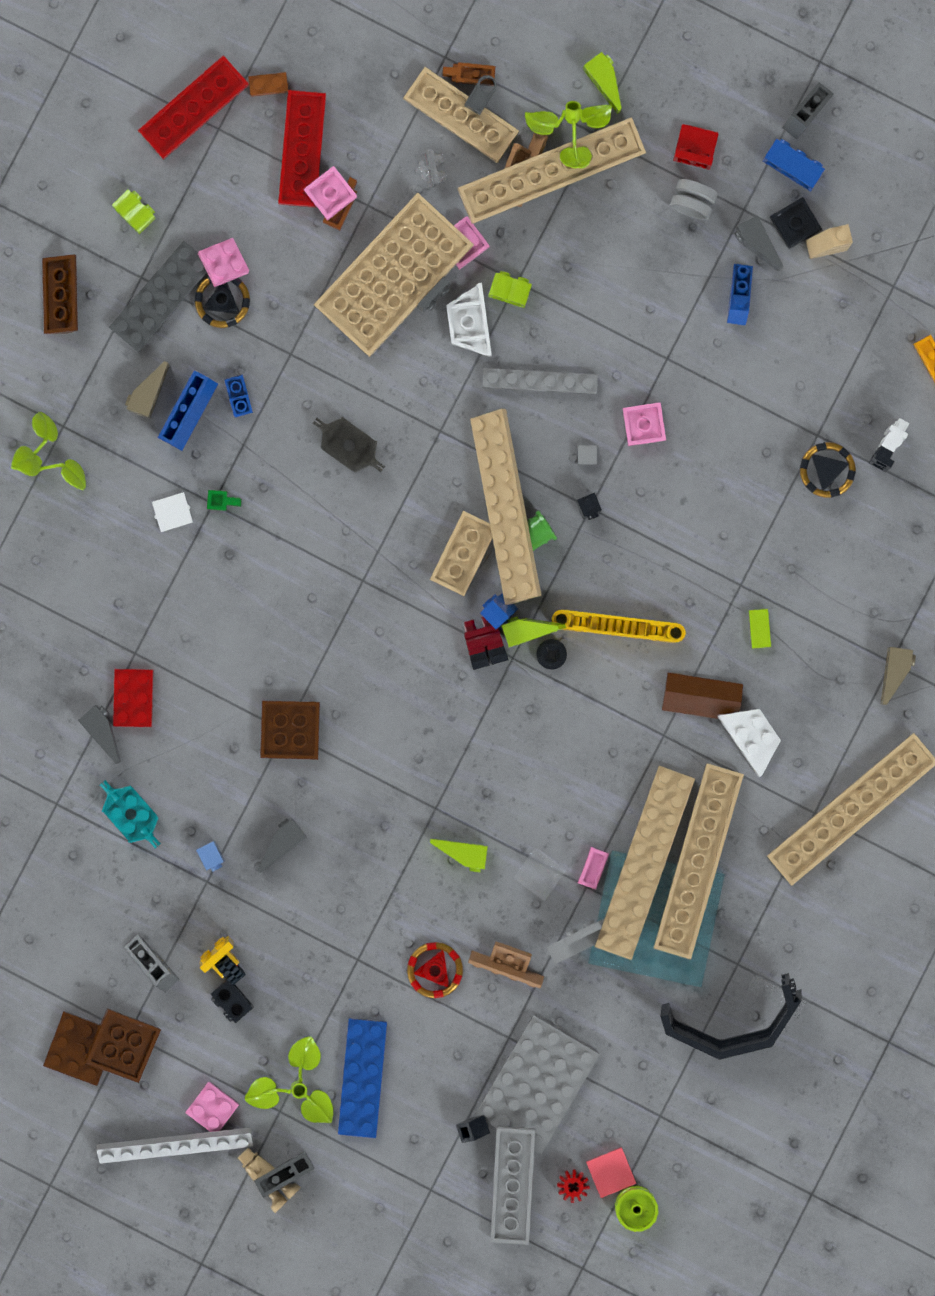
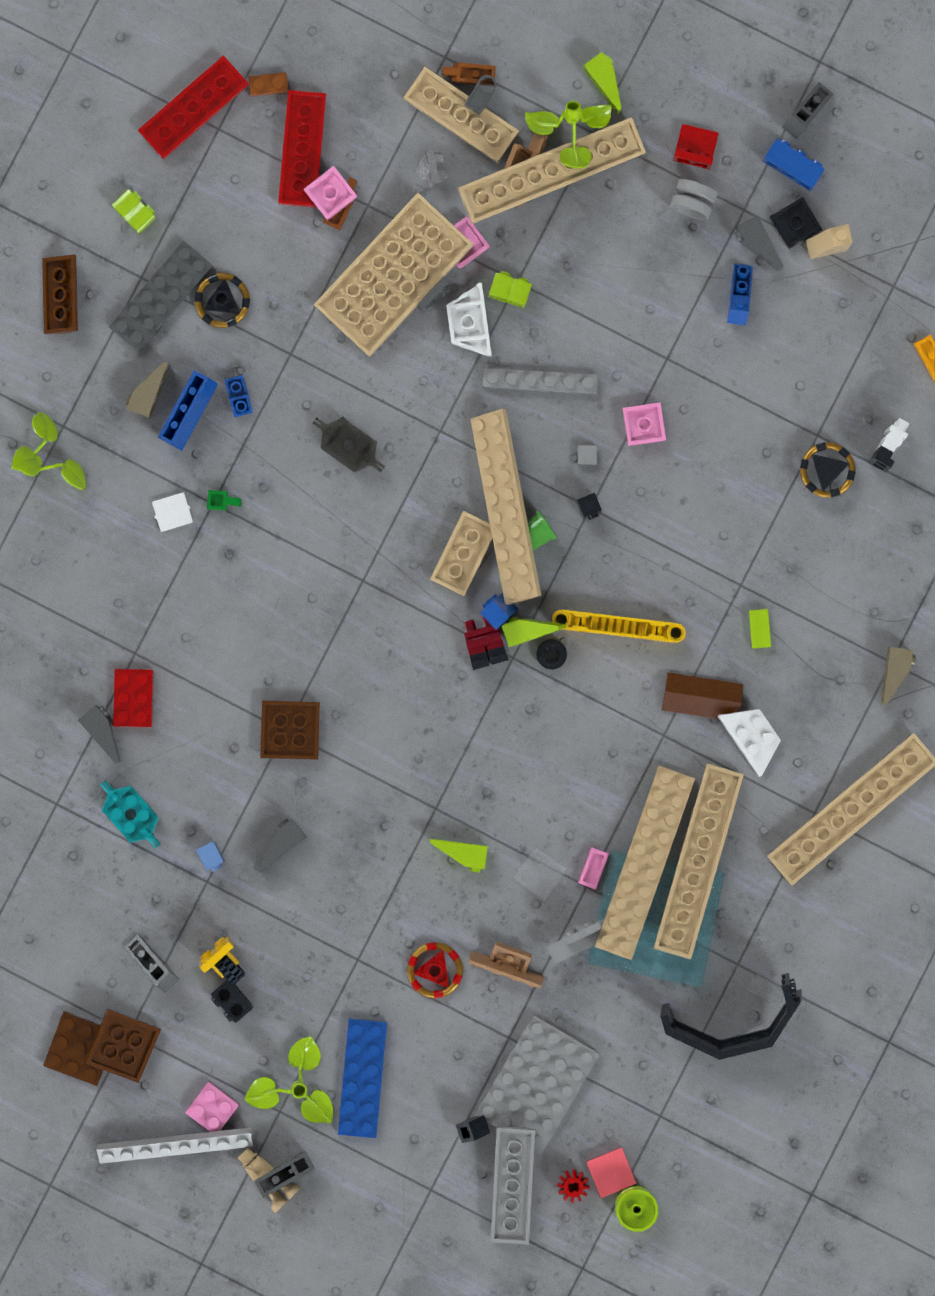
(223, 262): bright pink plate -> none

